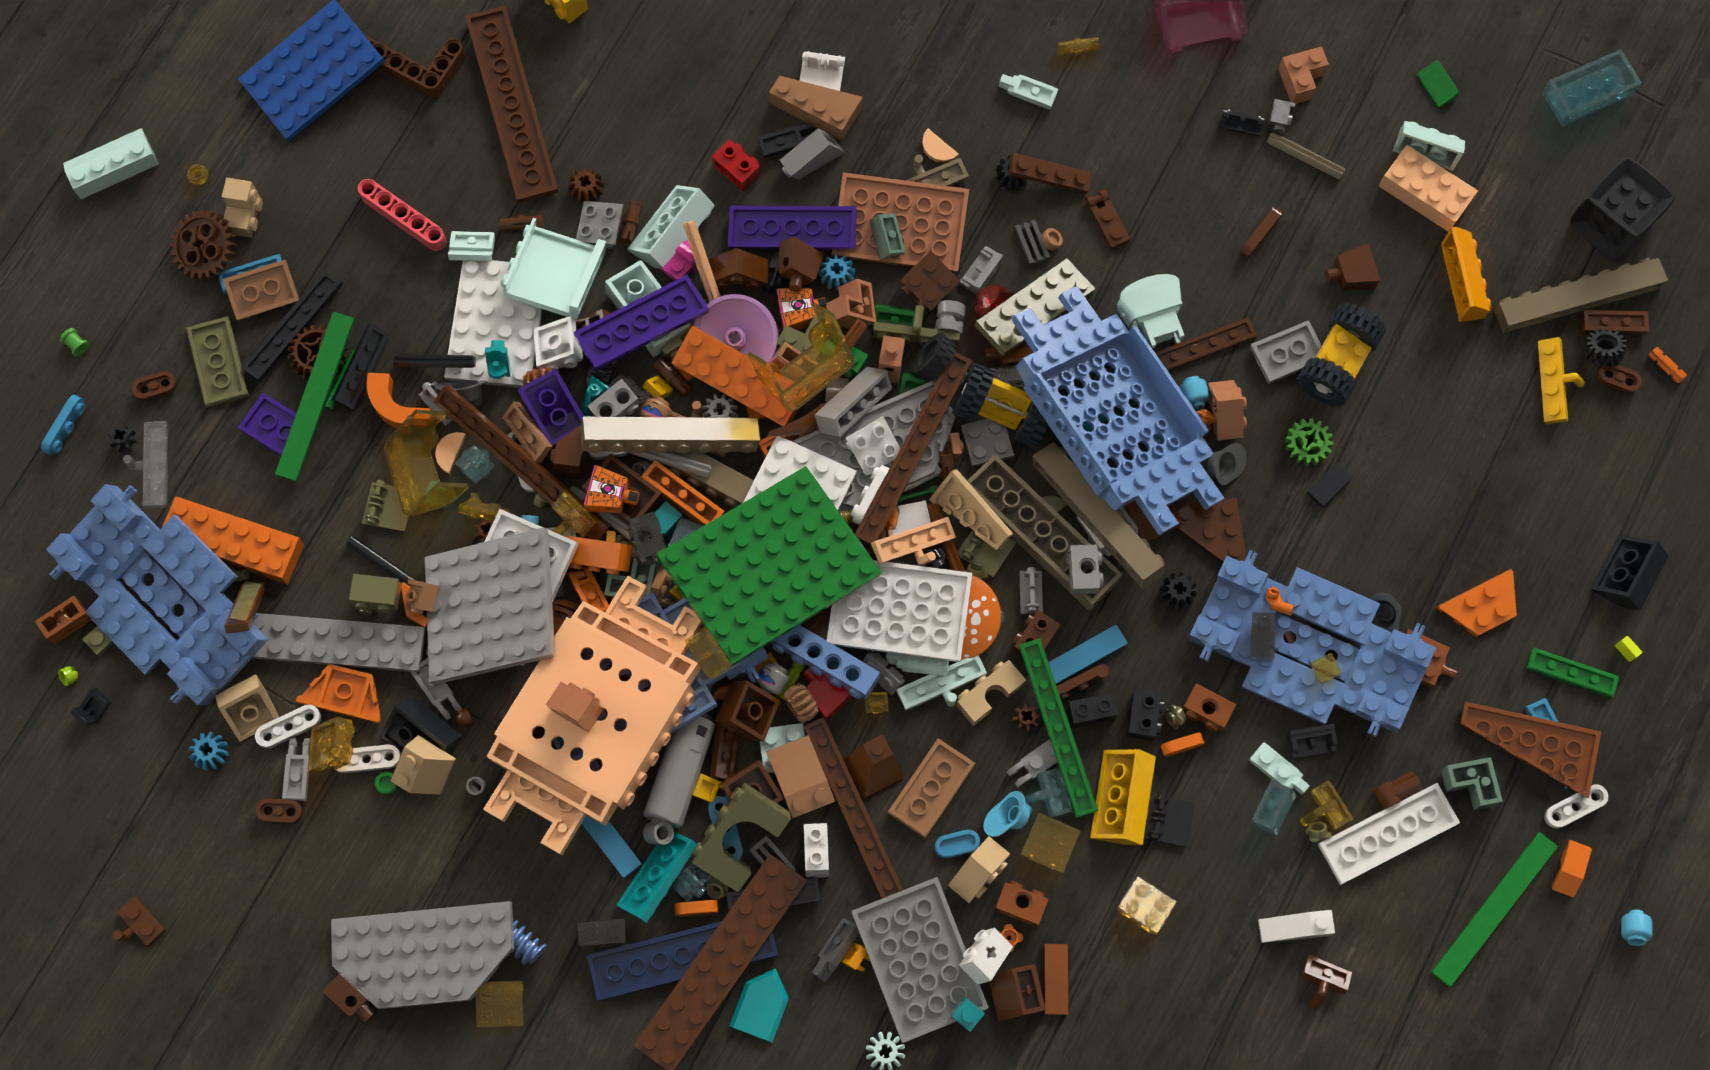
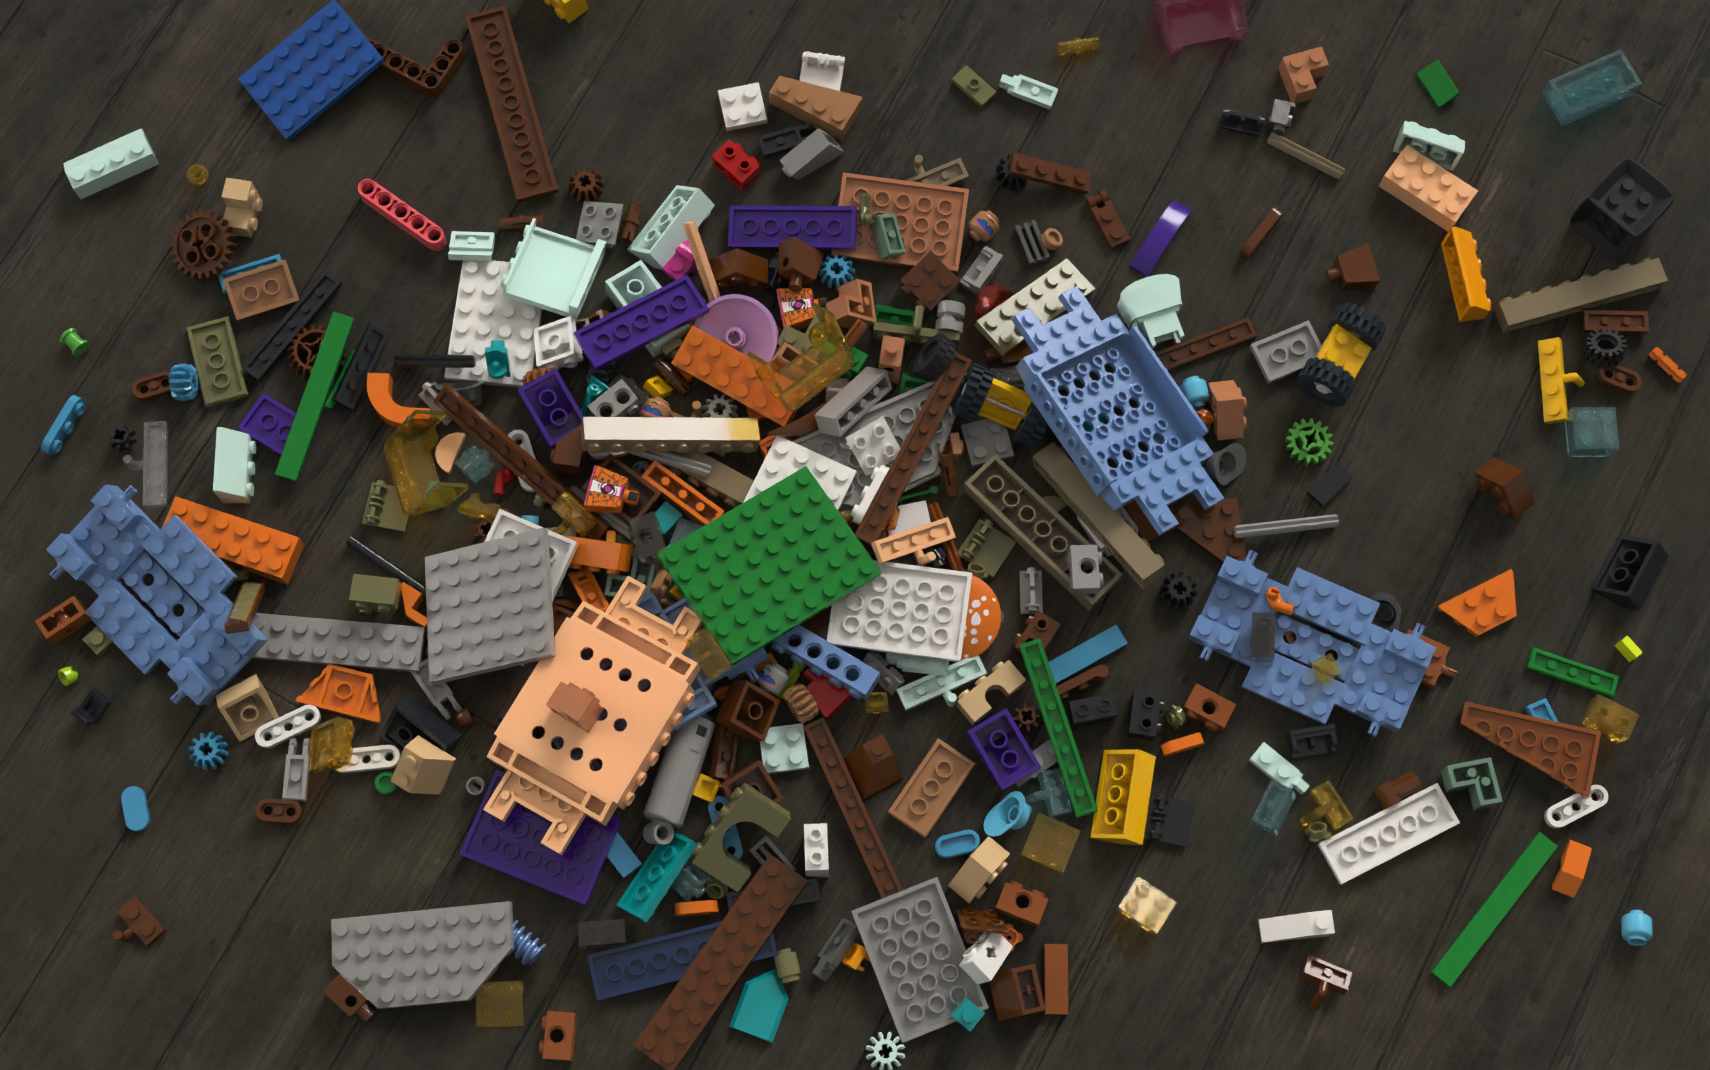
(135, 808): none -> dark azure tile
(183, 382): none -> dark azure gear
(233, 466): none -> light aqua slope
(421, 596): medium nougat brick -> none
(502, 478): none -> red arm
(517, 849): none -> dark purple plate
(527, 432): medium nougat plate -> none
(565, 1049): none -> dark orange brick
(742, 106): none -> white plate
(787, 966): none -> olive brick
(800, 776): medium nougat slope -> none
(864, 213): none -> olive arm
(937, 149): light nougat tile -> none
(968, 506): tan wing -> none
(973, 86): none -> olive plate
(974, 921): none -> reddish brown hinge
(983, 226): none -> medium nougat head
(1003, 749): none -> dark purple slope
(1159, 238): none -> dark purple slope
(1285, 526): none -> light grey axle
(1507, 485): none -> reddish brown brick
(1592, 432): none -> clear light blue brick
(1610, 718): none -> clear yellow brick

